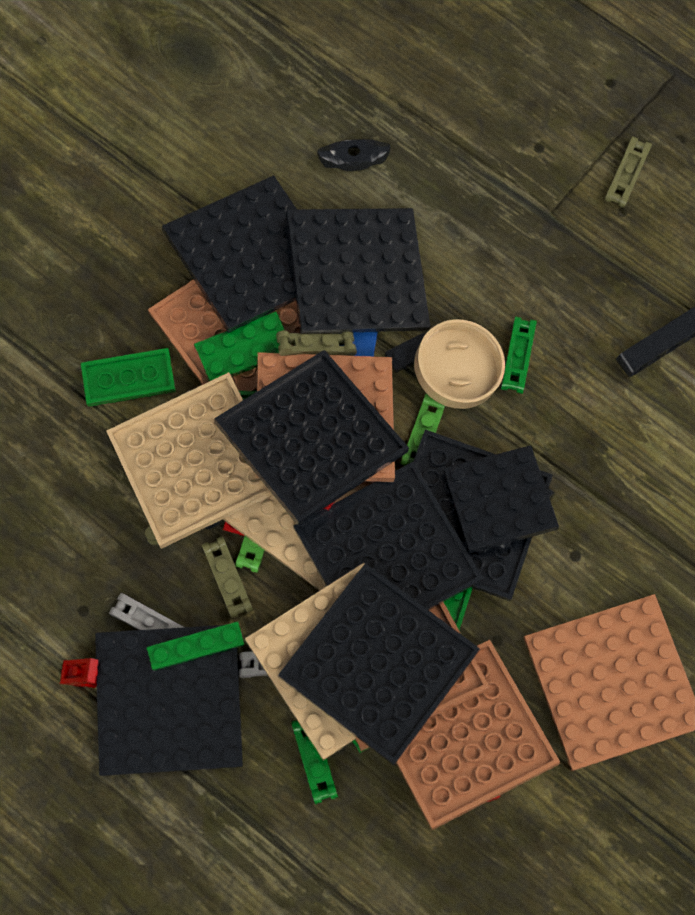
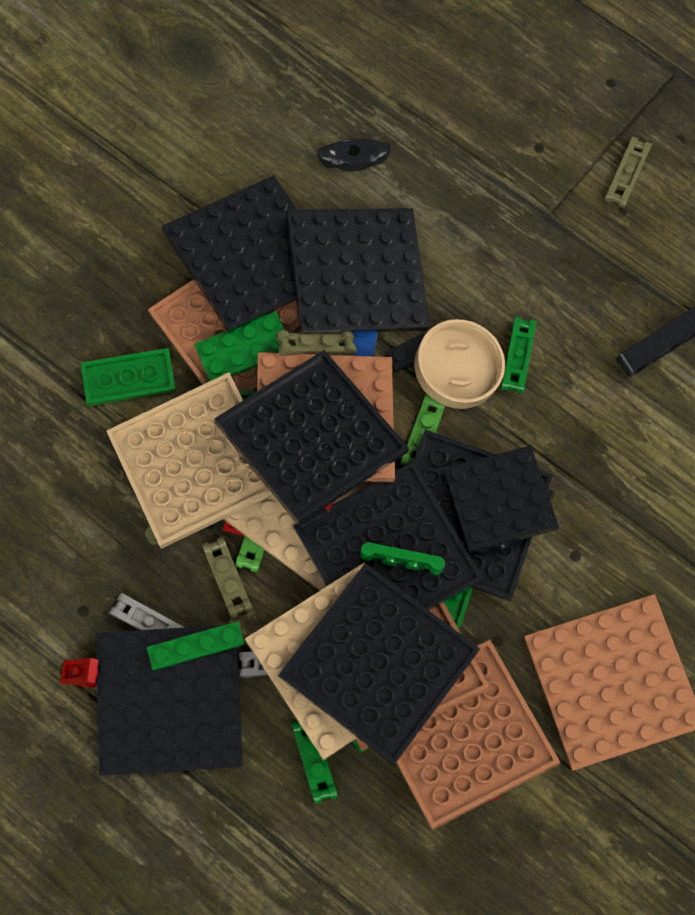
(411, 559): none -> green plate

